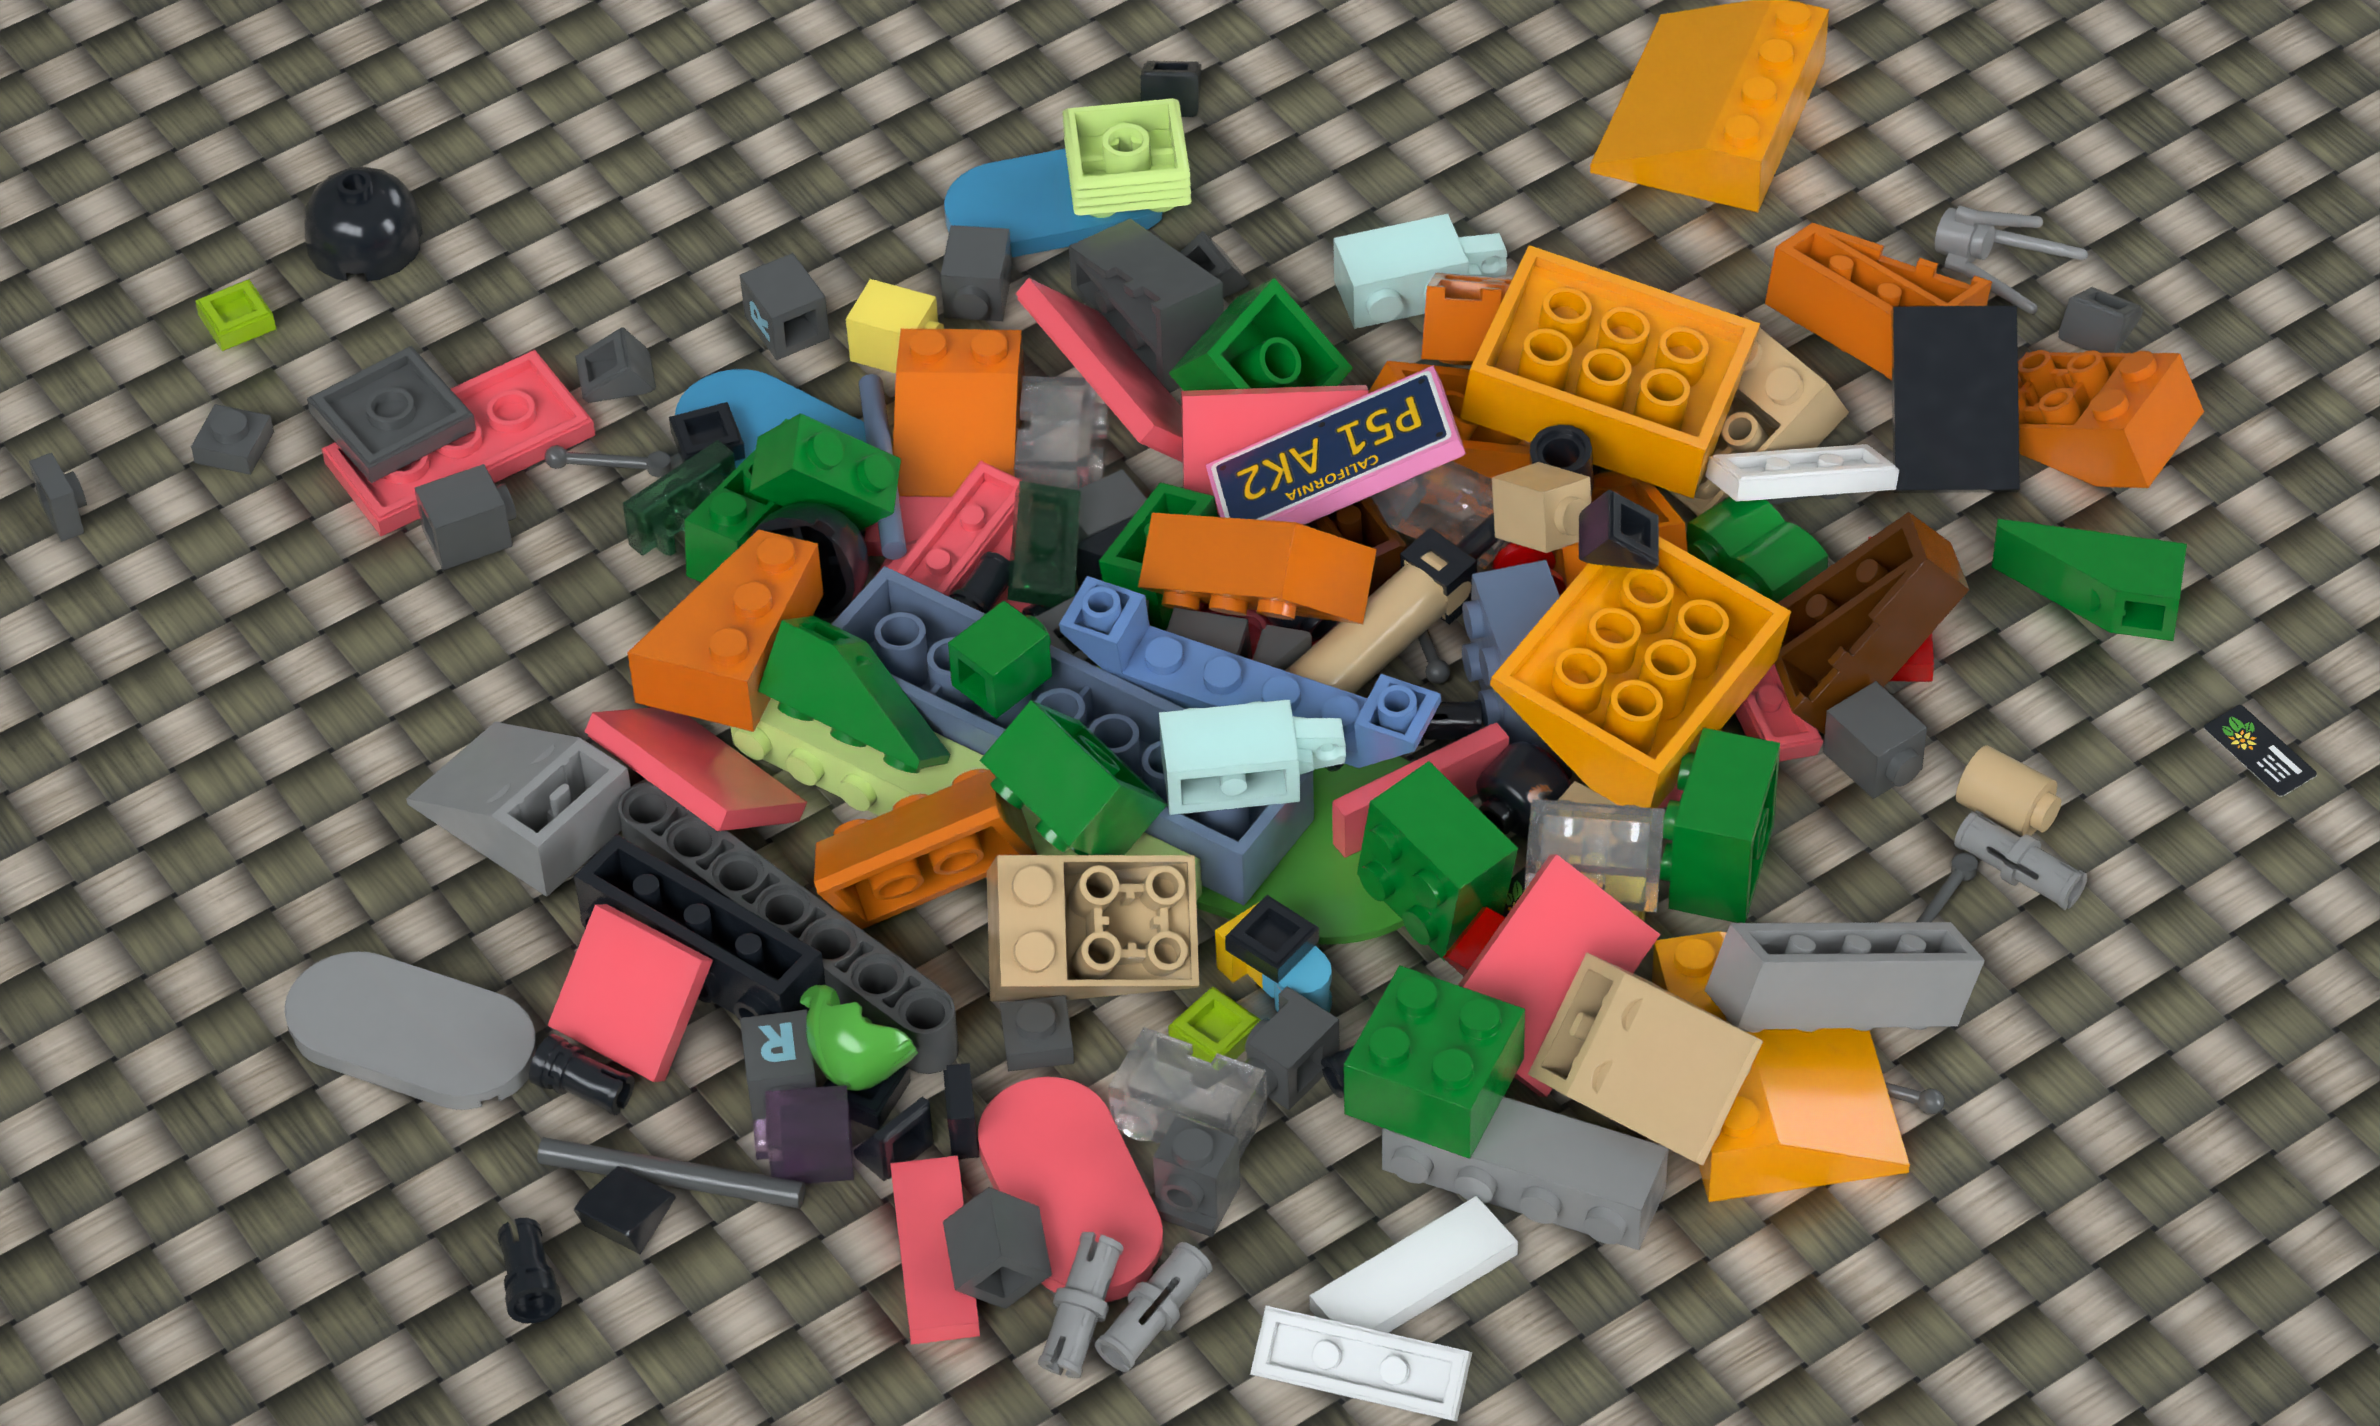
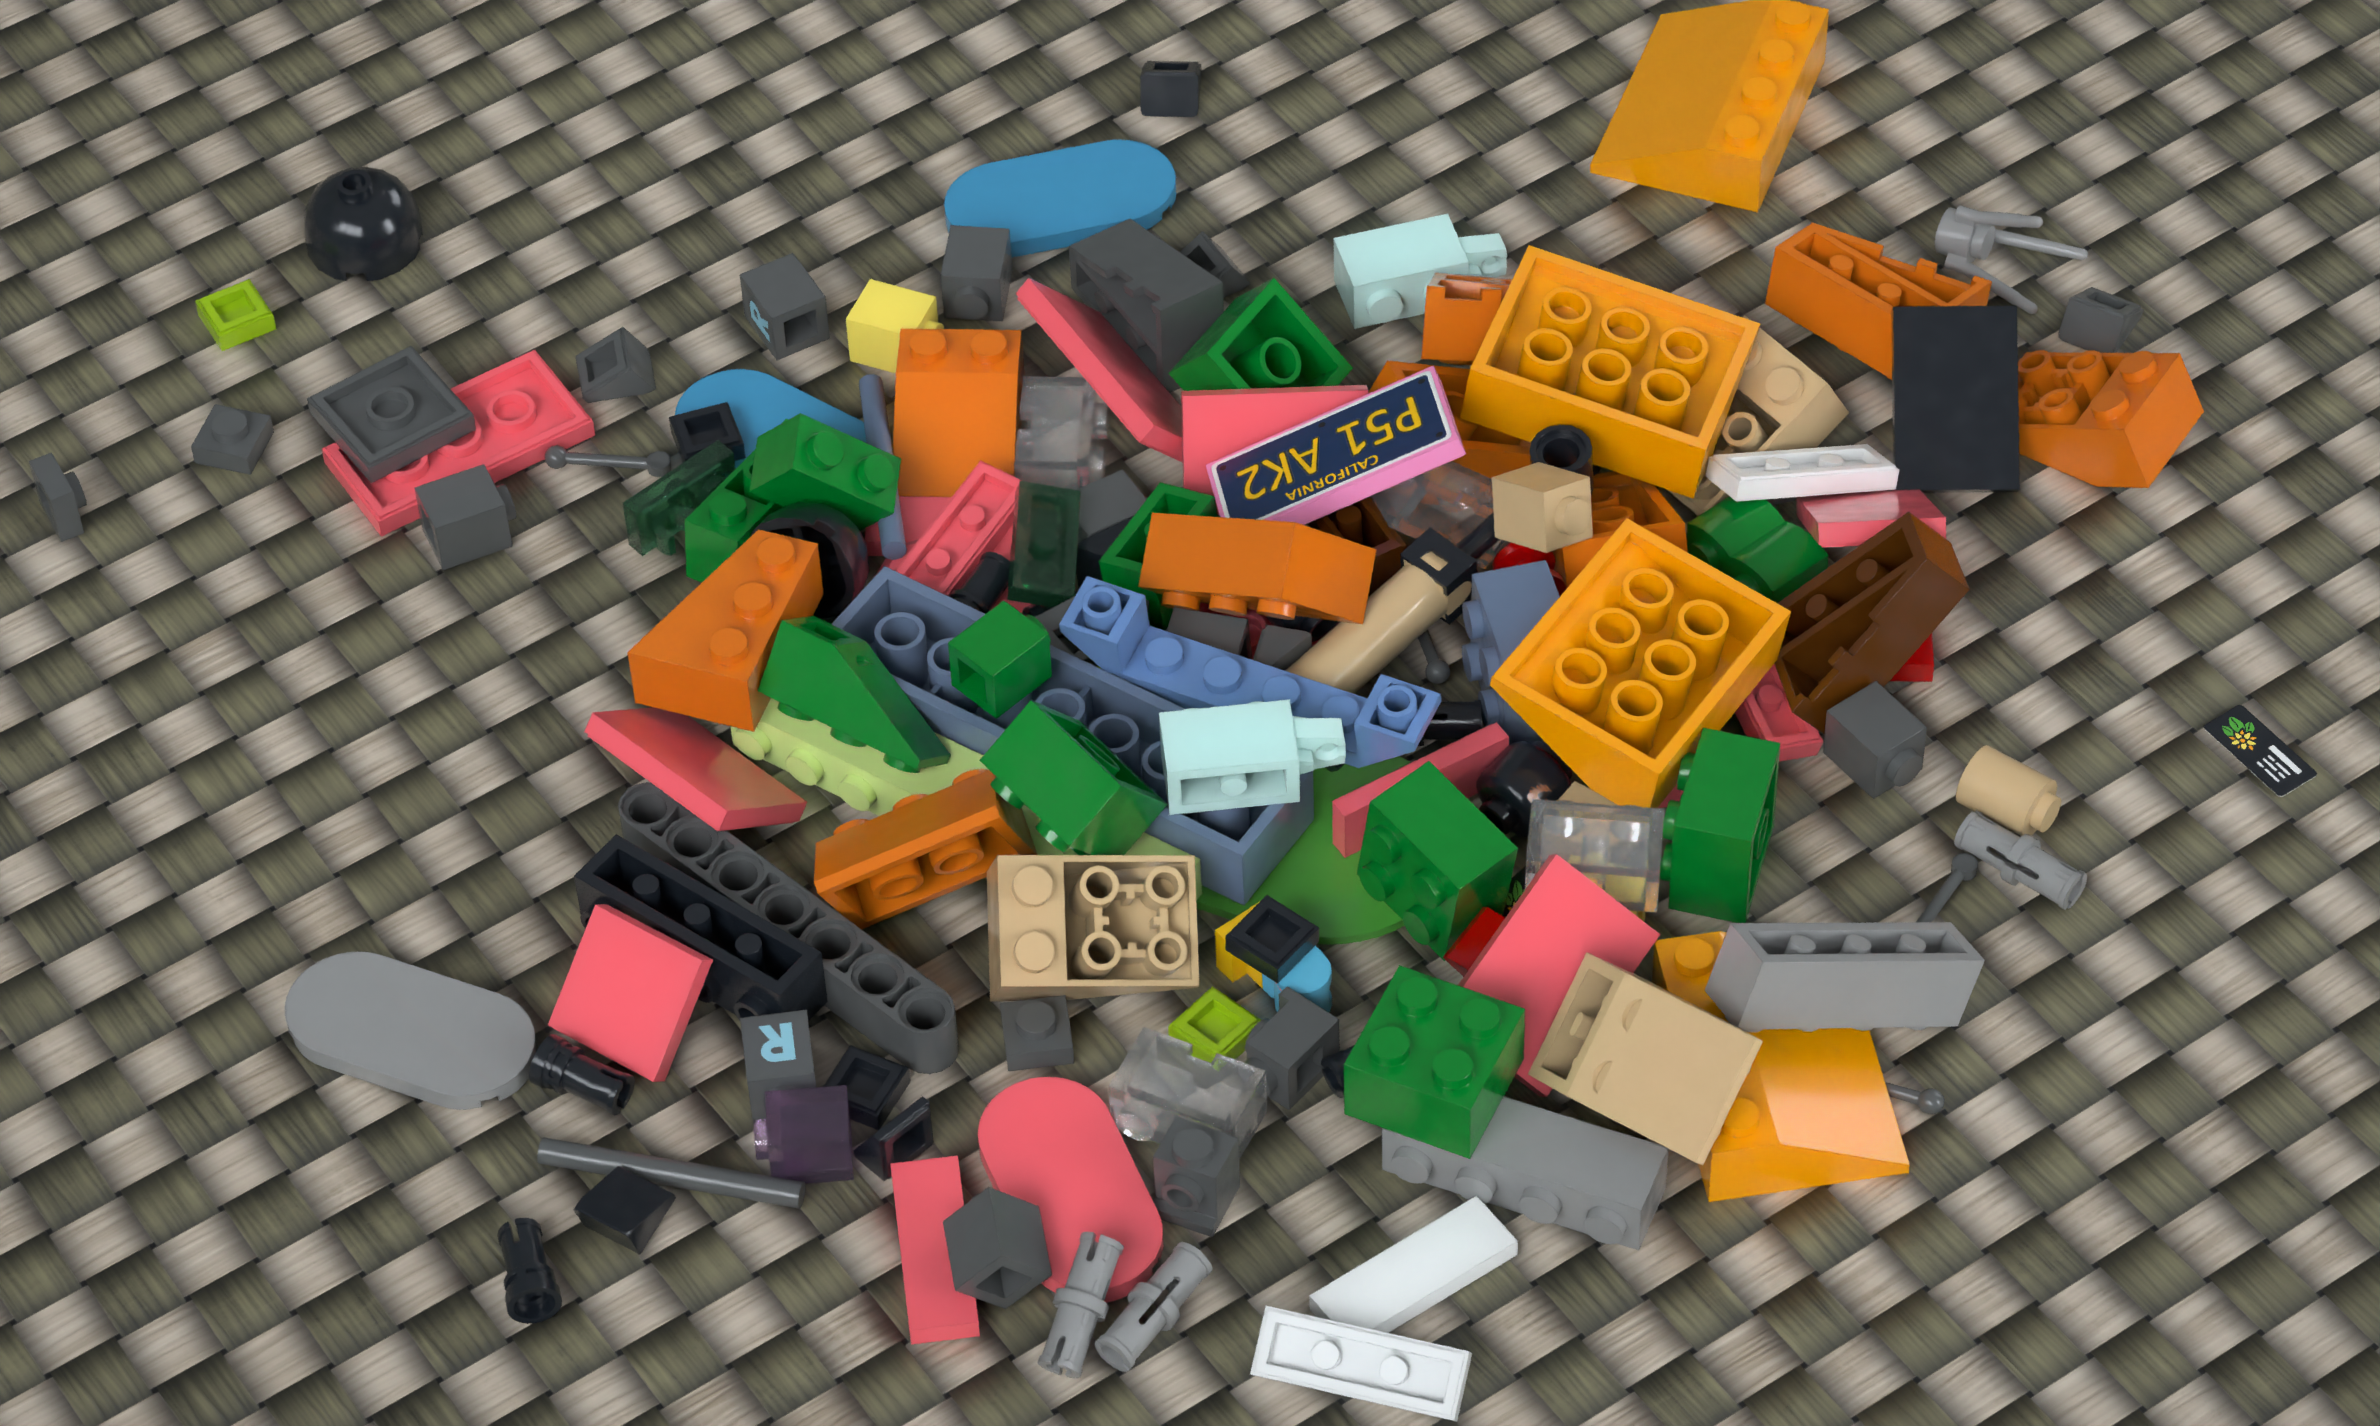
(528, 801): light grey slope -> none
(849, 1045): bright green hair -> none
(960, 1111): black tile -> none
(1126, 157): yellowish green brick -> none
(1618, 533): black slope -> none
(1856, 517): none -> coral tile
(2103, 577): green slope -> none

